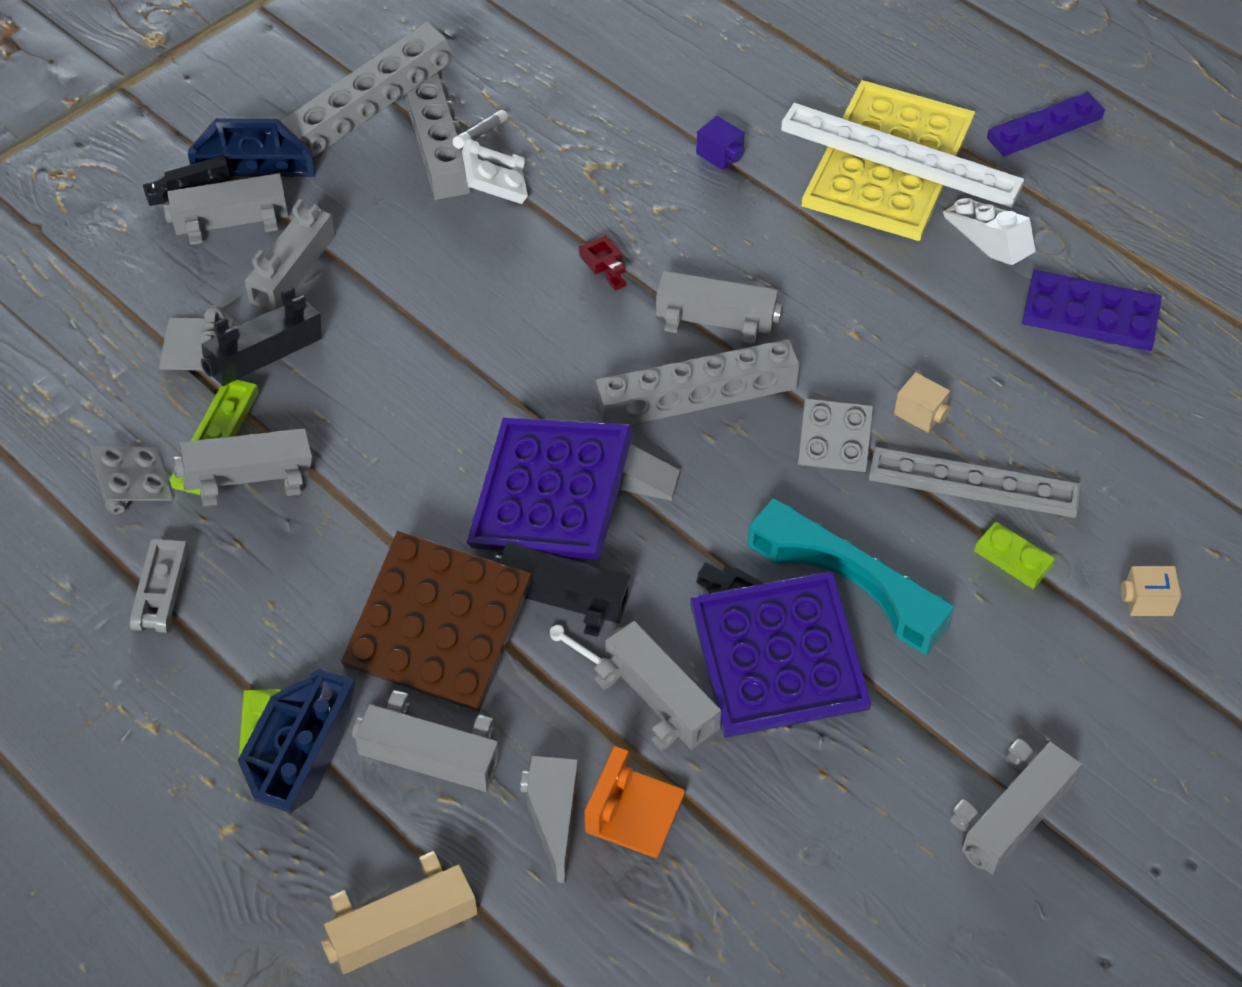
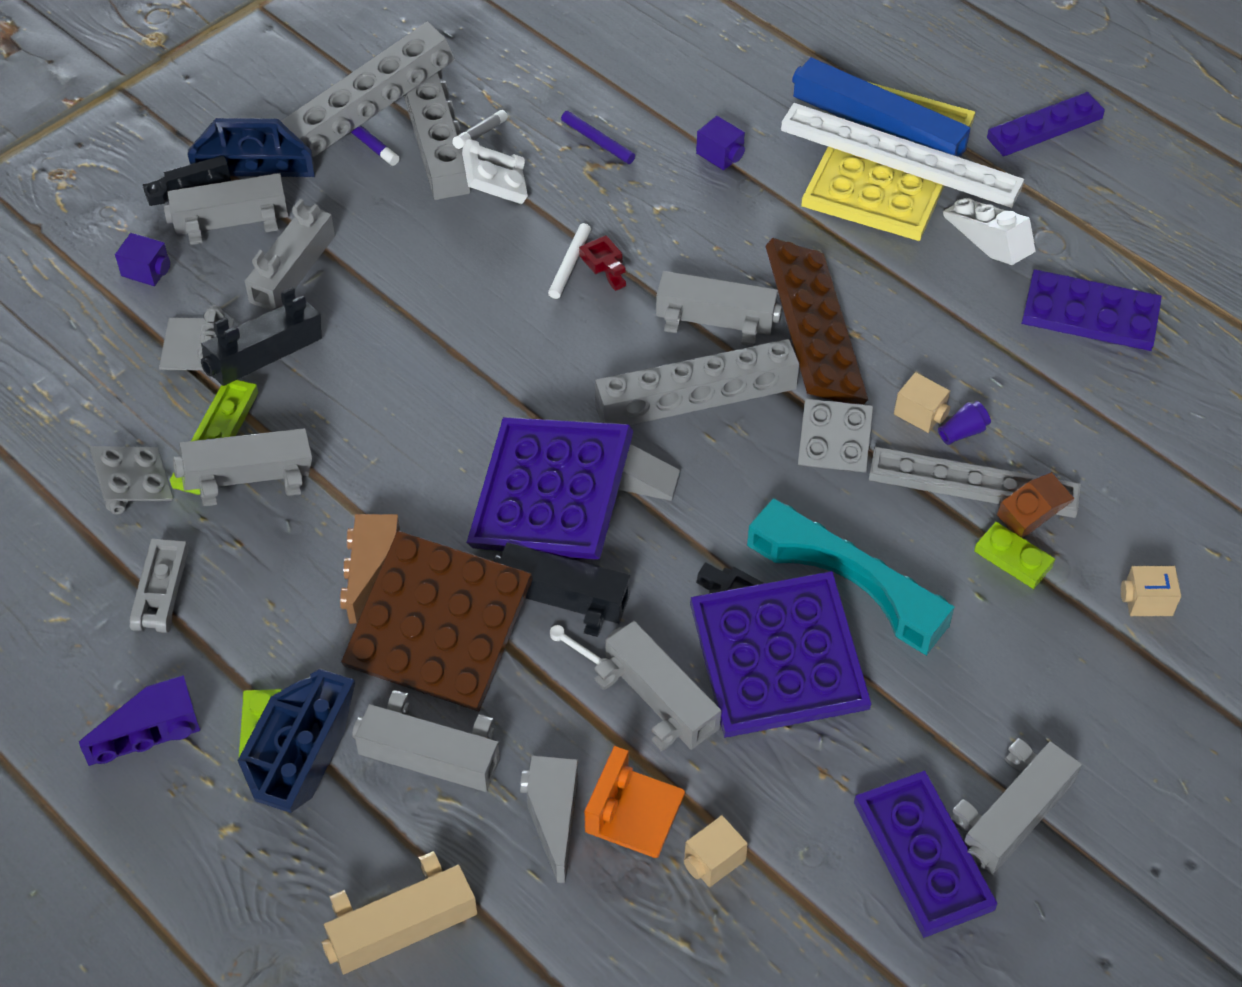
(142, 259): none -> dark purple brick
(149, 718): none -> dark purple slope
(369, 547): none -> medium nougat slope
(376, 145): none -> dark purple bar
(569, 261): none -> white bar
(598, 137): none -> dark purple bar
(715, 851): none -> tan brick
(816, 323): none -> reddish brown plate
(877, 108): none -> blue brick
(925, 854): none -> dark purple plate
(966, 422): none -> dark purple cone
(1034, 504): none -> dark orange slope

